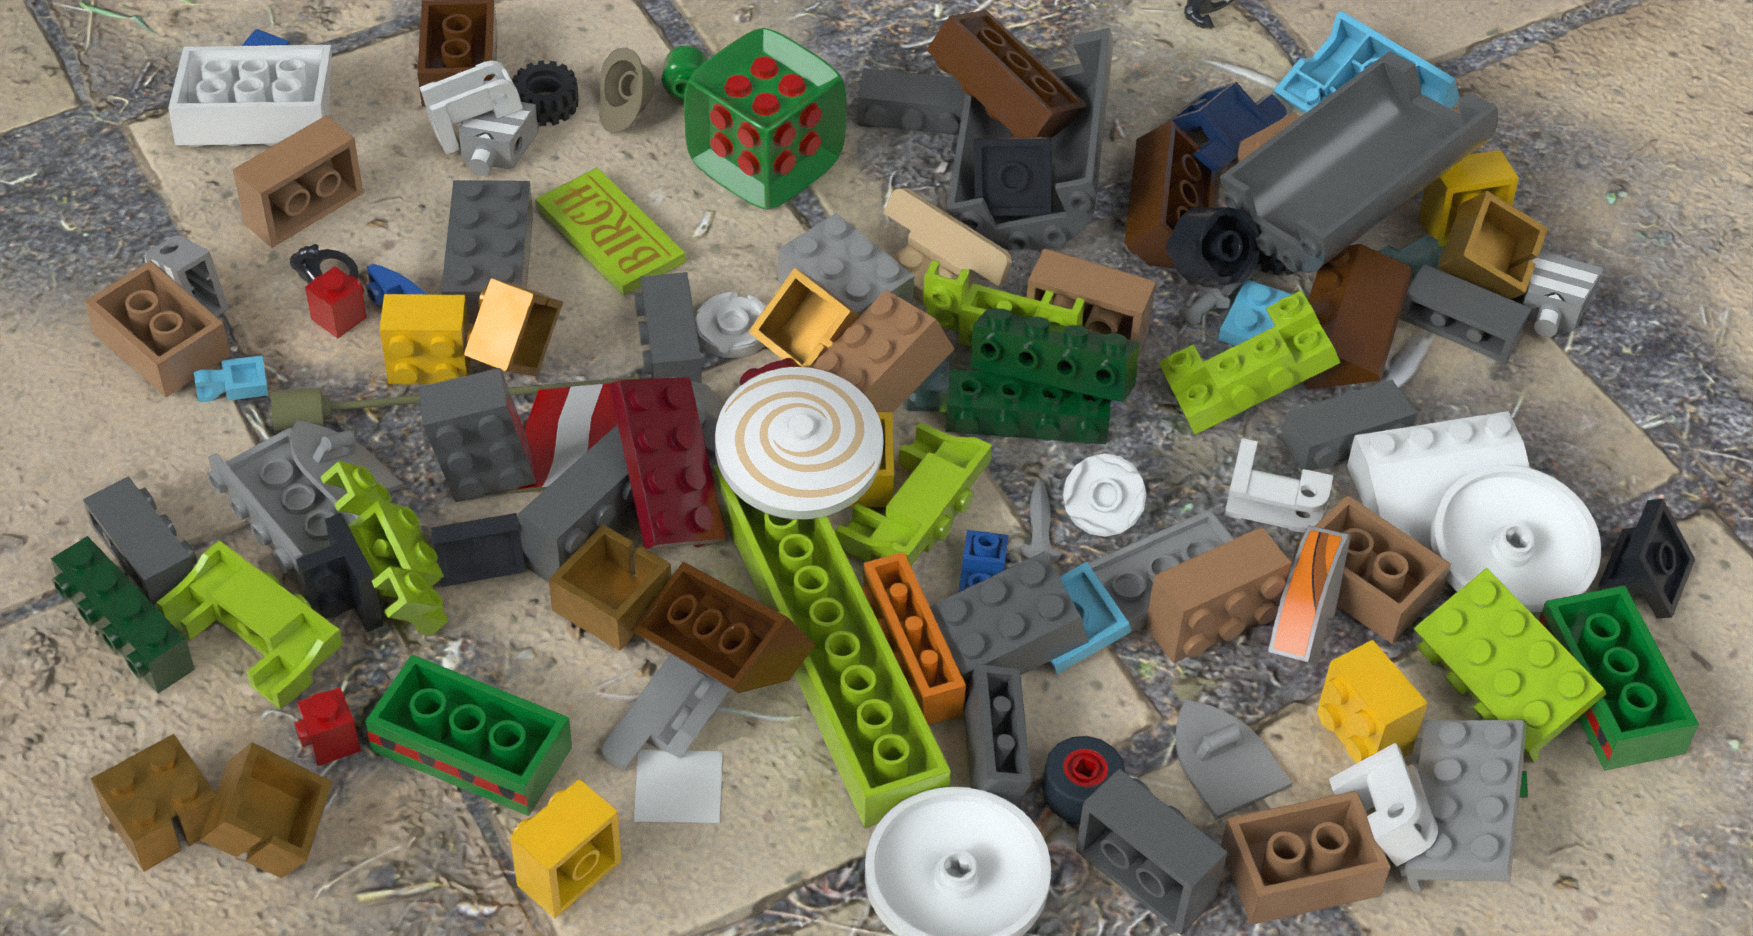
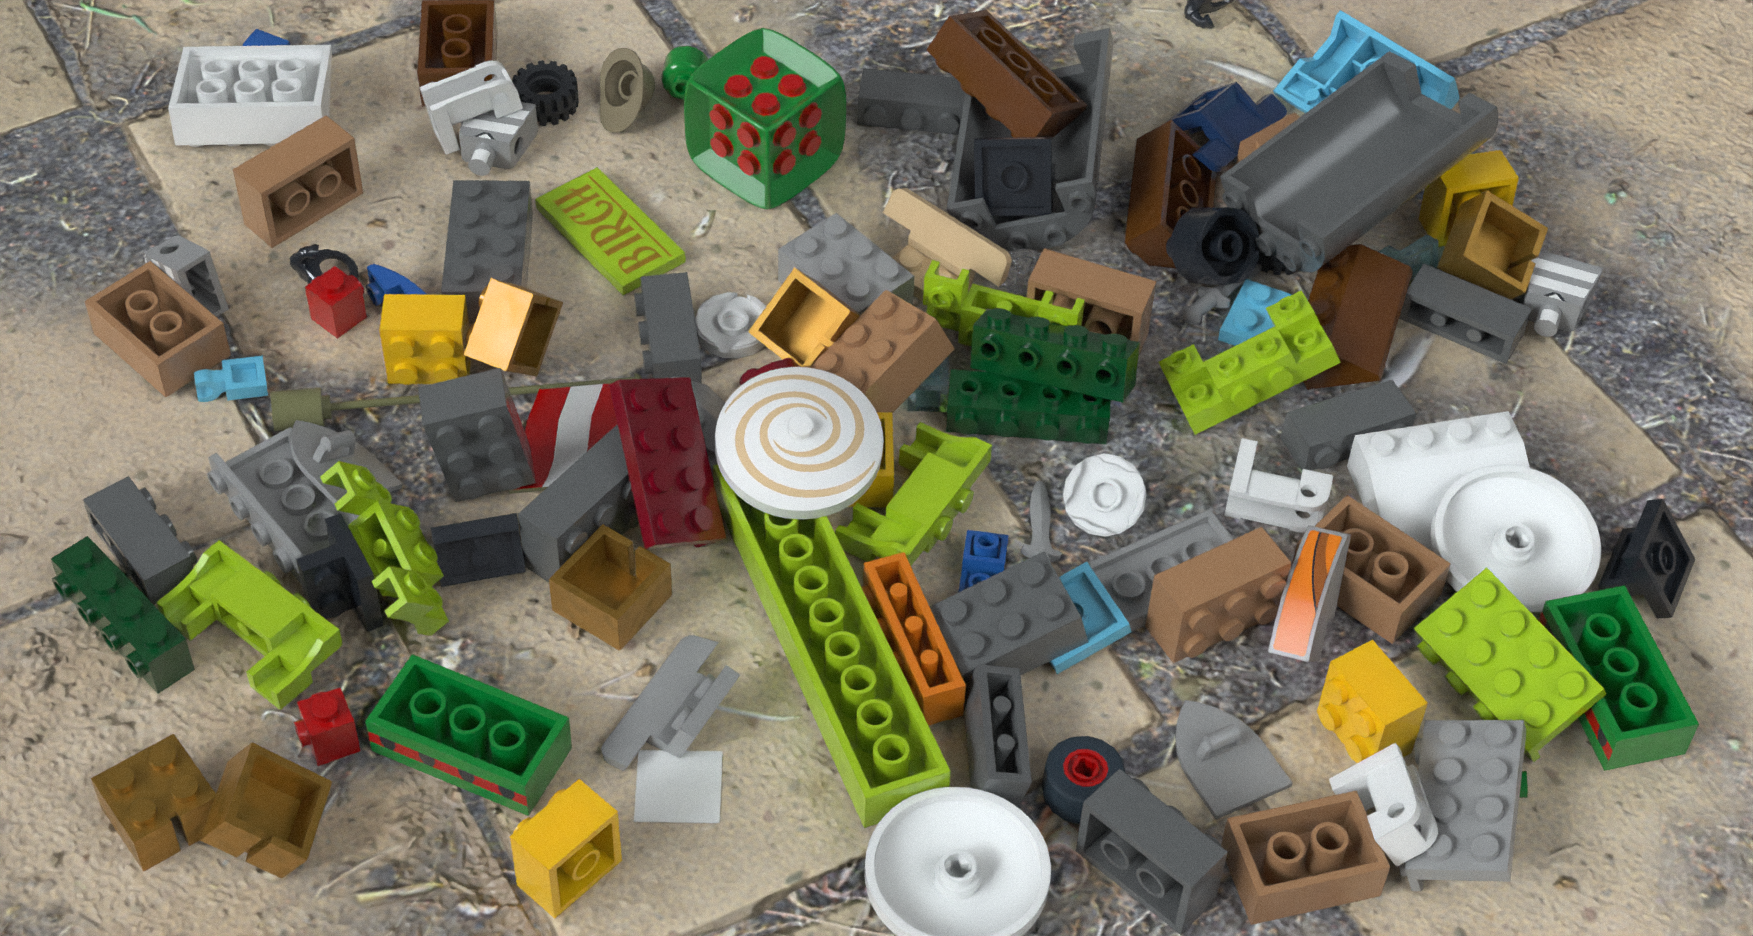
(723, 632): reddish brown slope -> none

